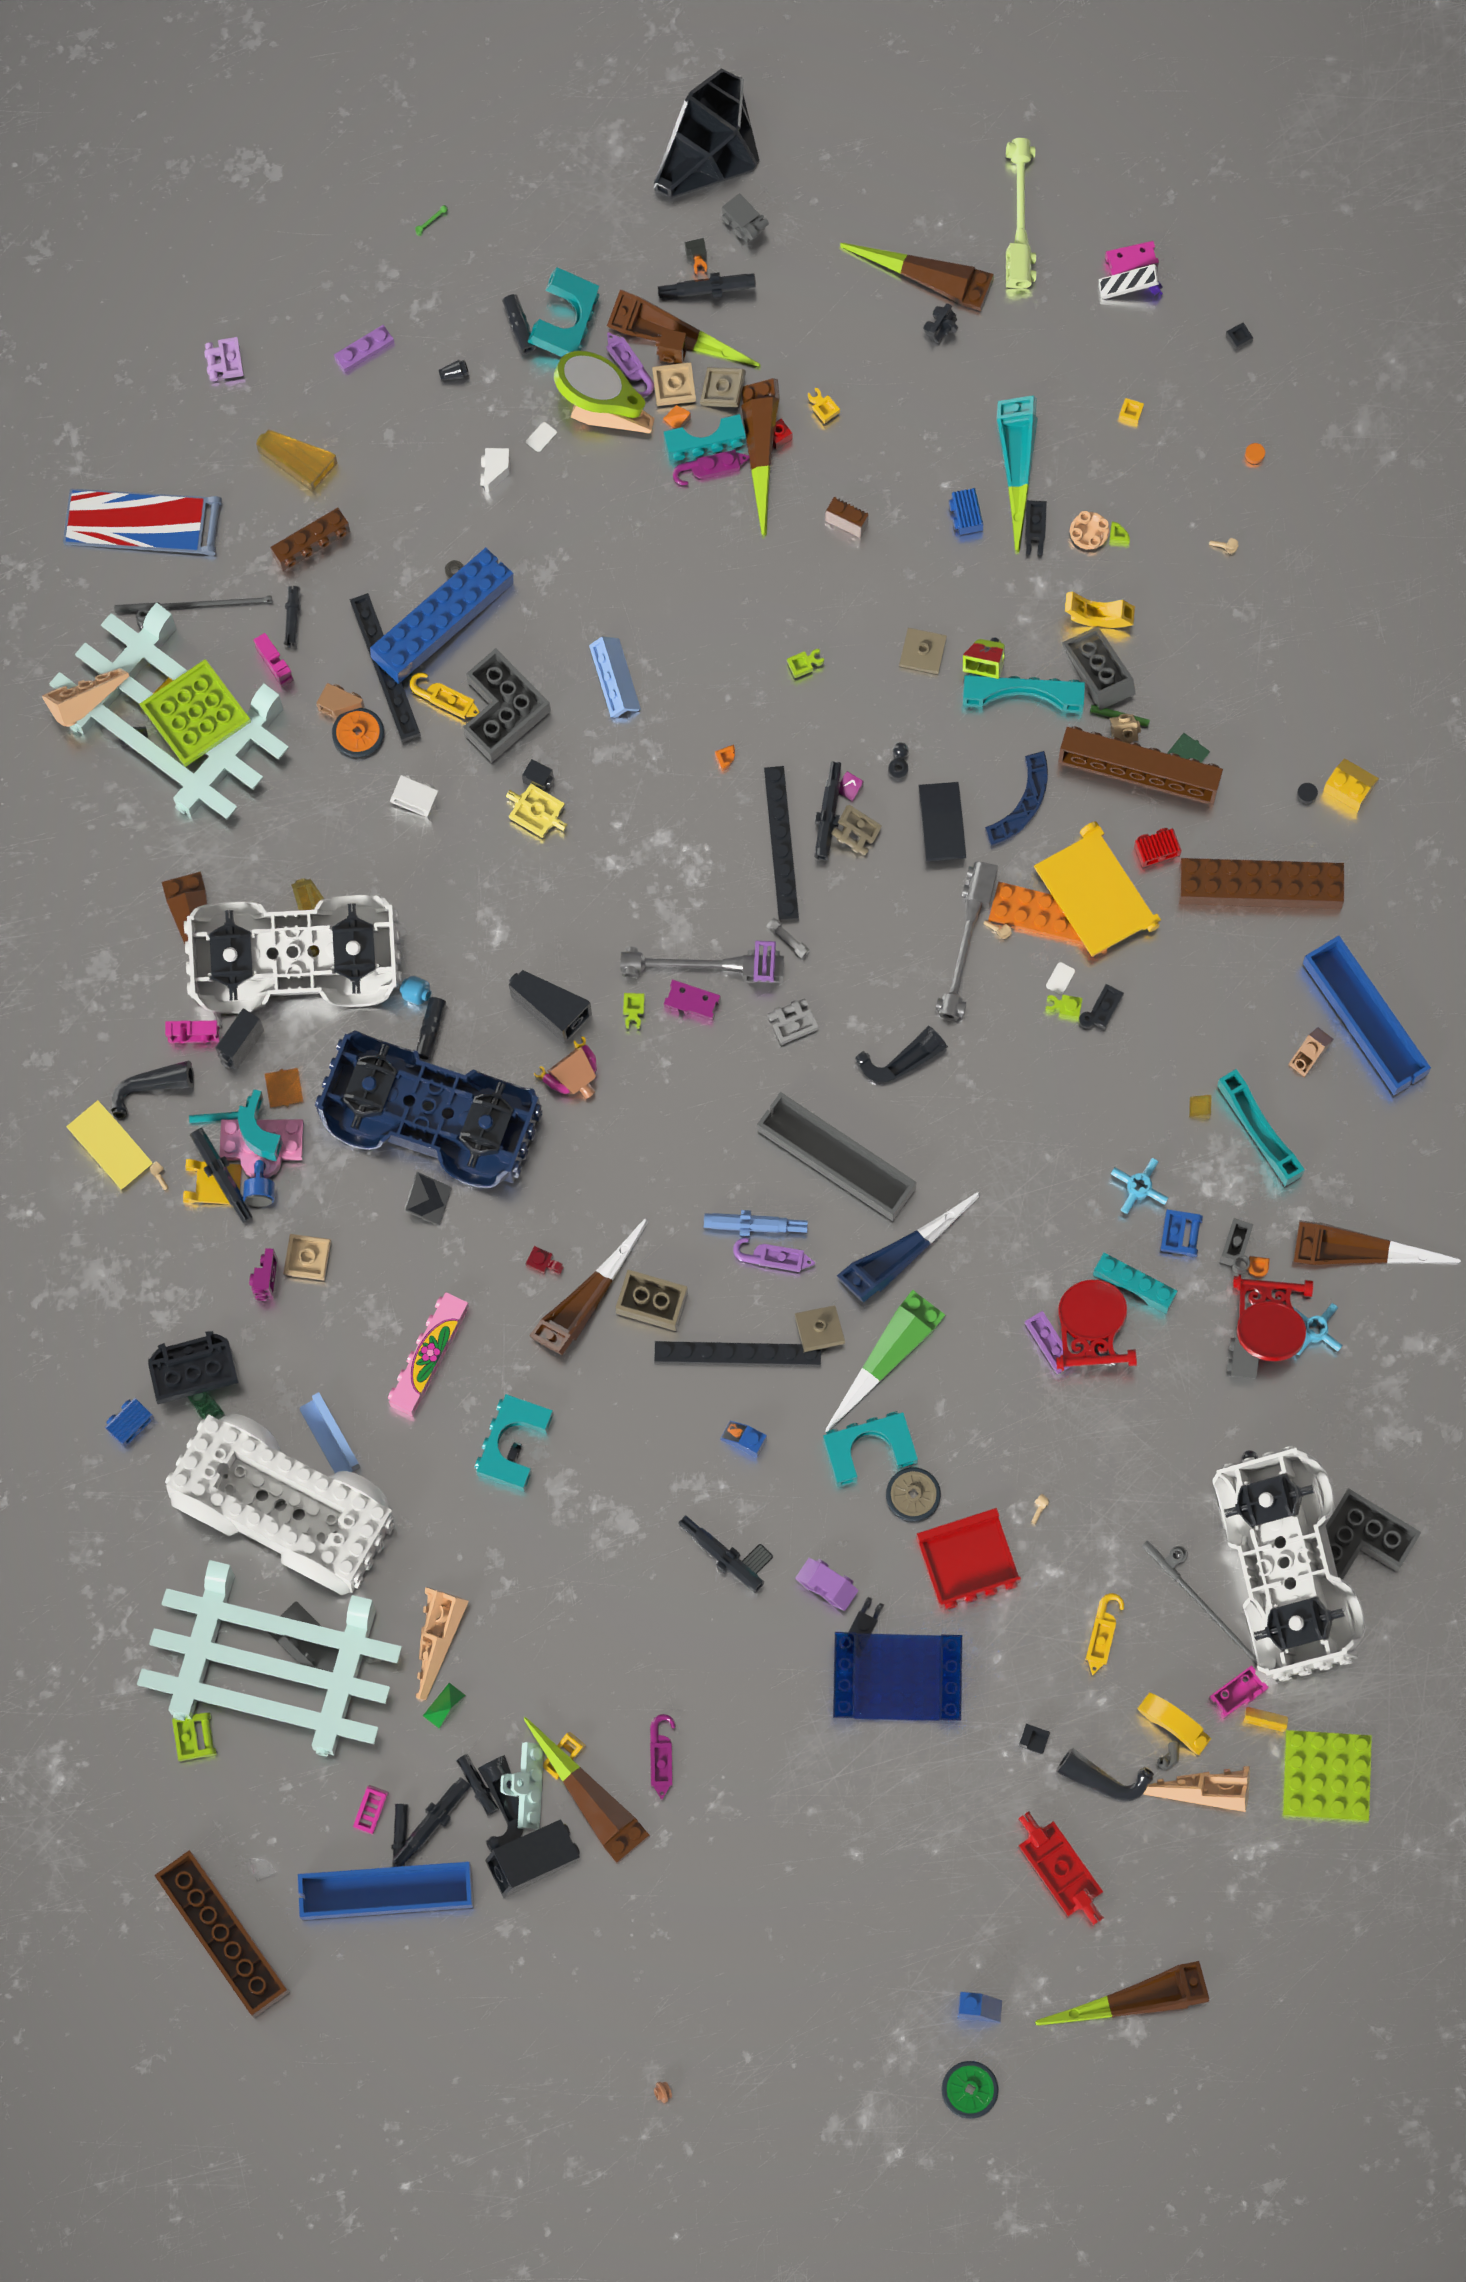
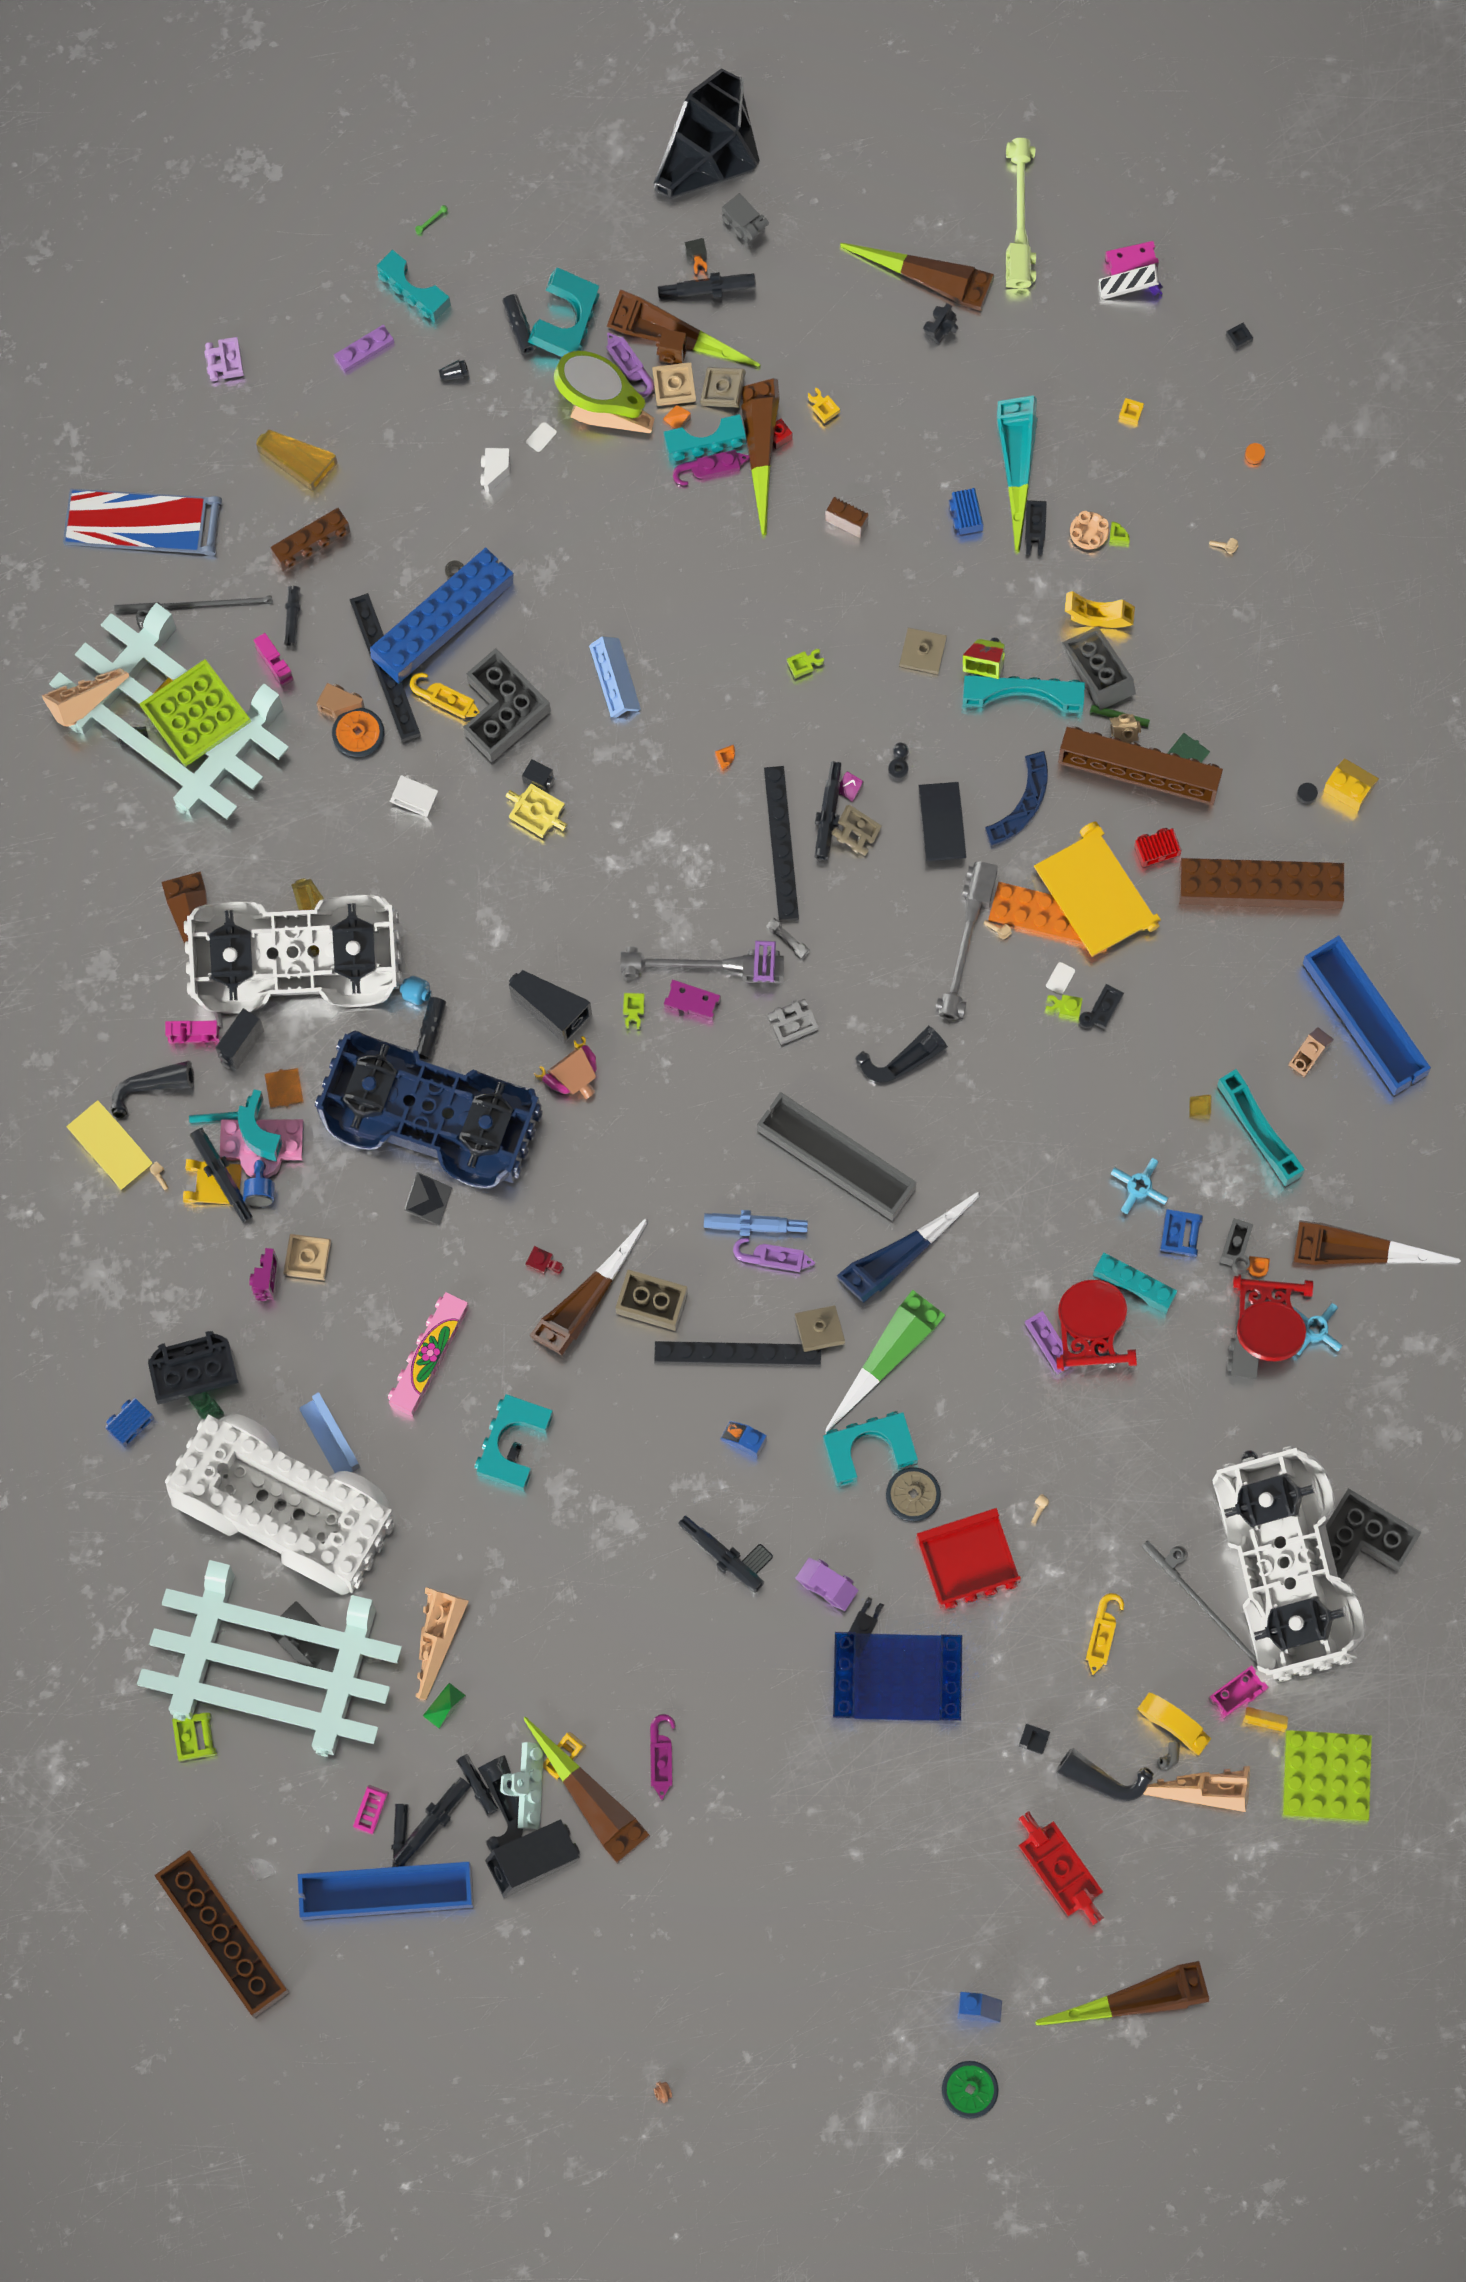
(430, 300): none -> teal arch

